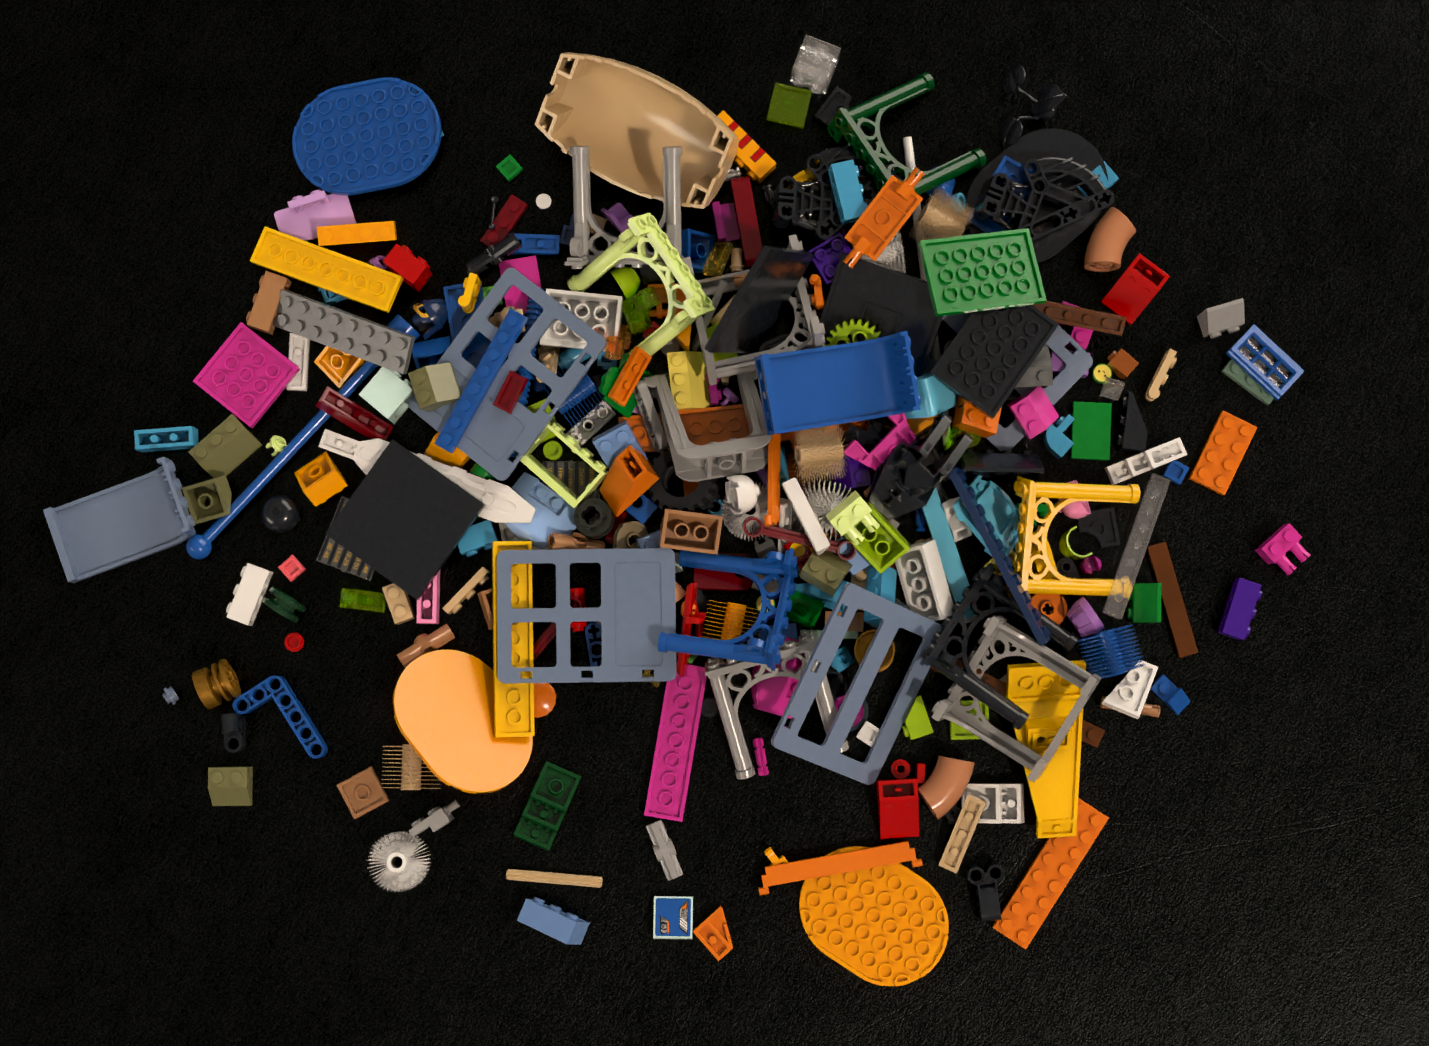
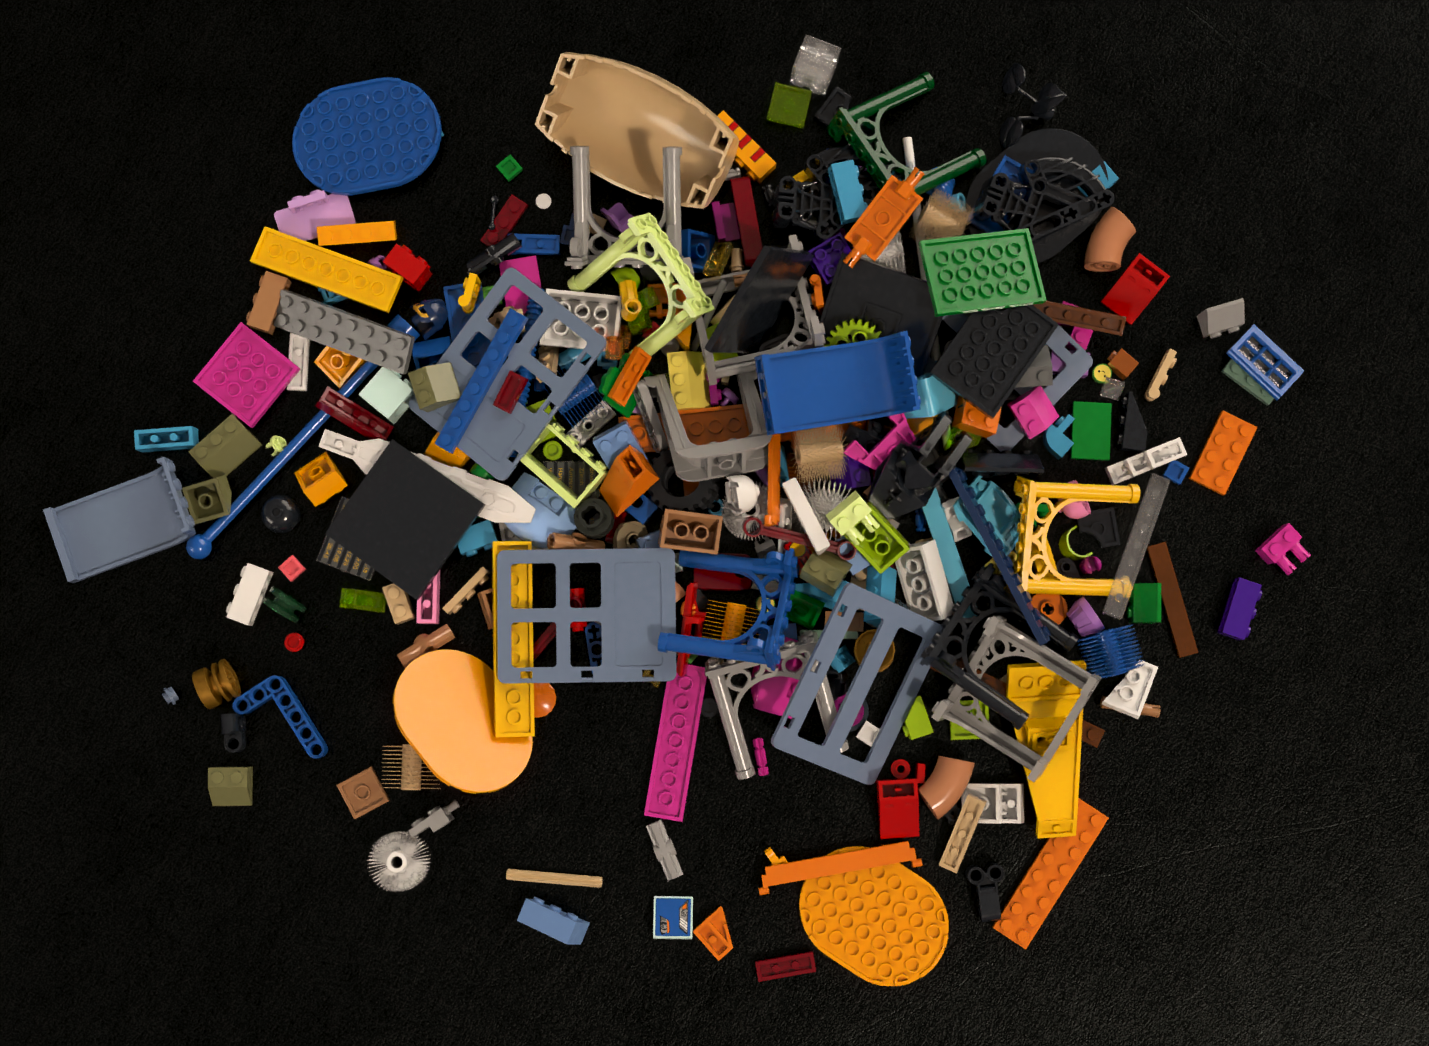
(547, 806): dark green slope -> none
(629, 299): none -> yellow piece
(785, 966): none -> dark red plate
(1170, 695): blue slope -> none

